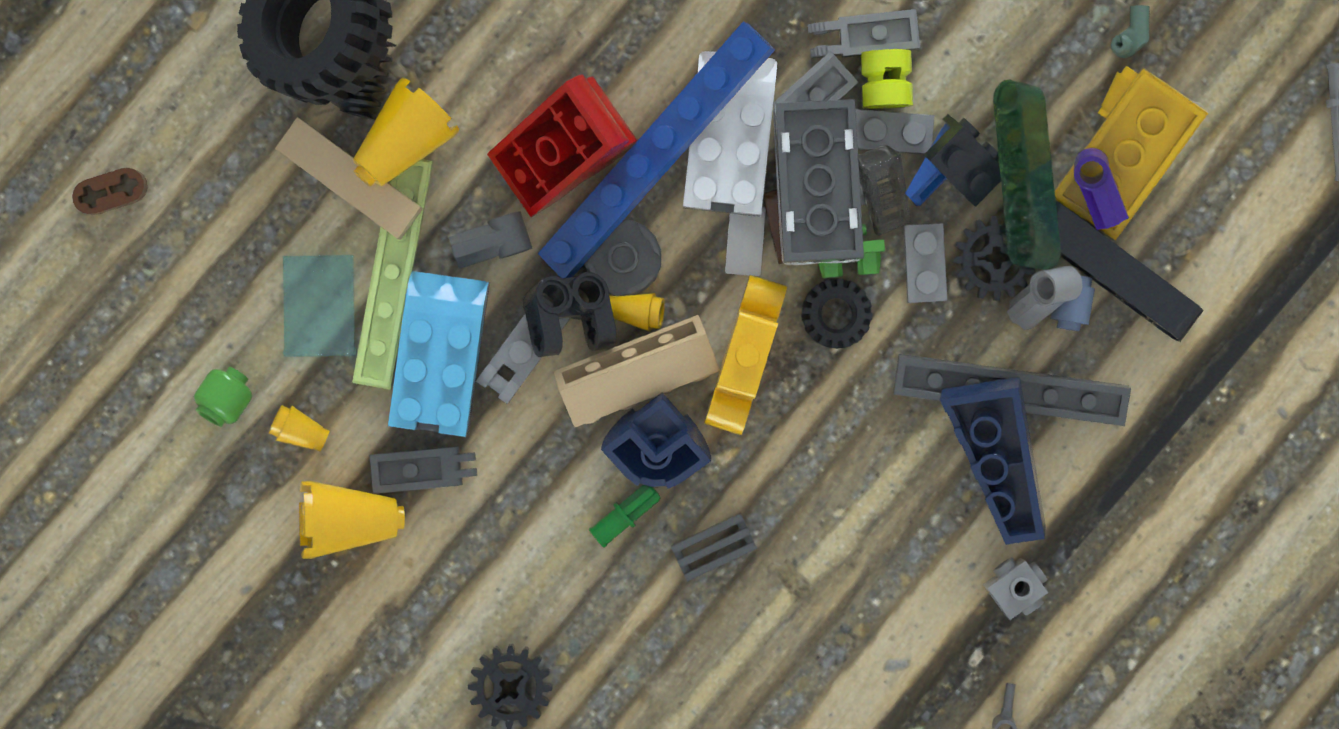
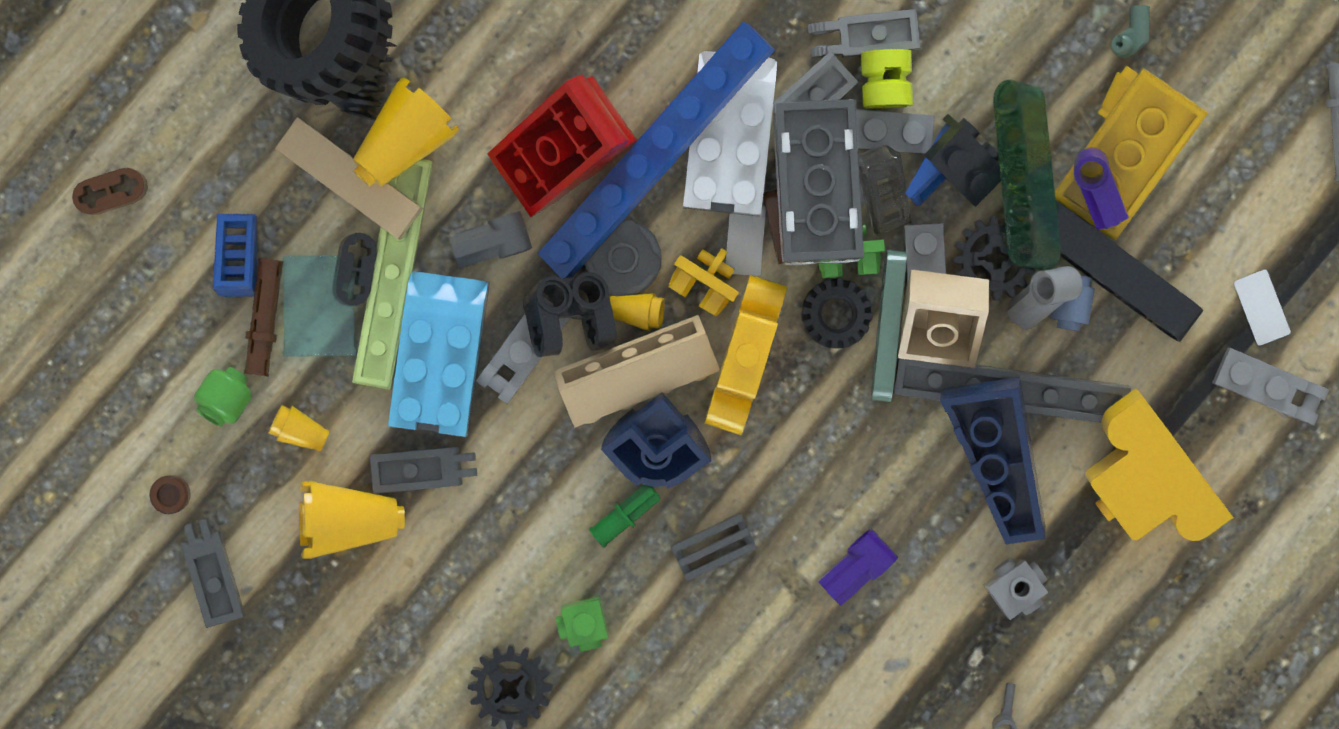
(169, 494): none -> reddish brown tile
(211, 575): none -> dark grey hinge
(222, 255): none -> blue slope
(263, 317): none -> reddish brown pin
(364, 269): none -> black beam
(583, 623): none -> bright green brick
(719, 292): none -> yellow hips
(865, 561): none -> dark purple piece
(888, 325): none -> sand green beam
(943, 318): none -> tan brick
(1151, 476): none -> yellow brick
(1262, 307): none -> white sticker
(1269, 385): none -> light grey plate

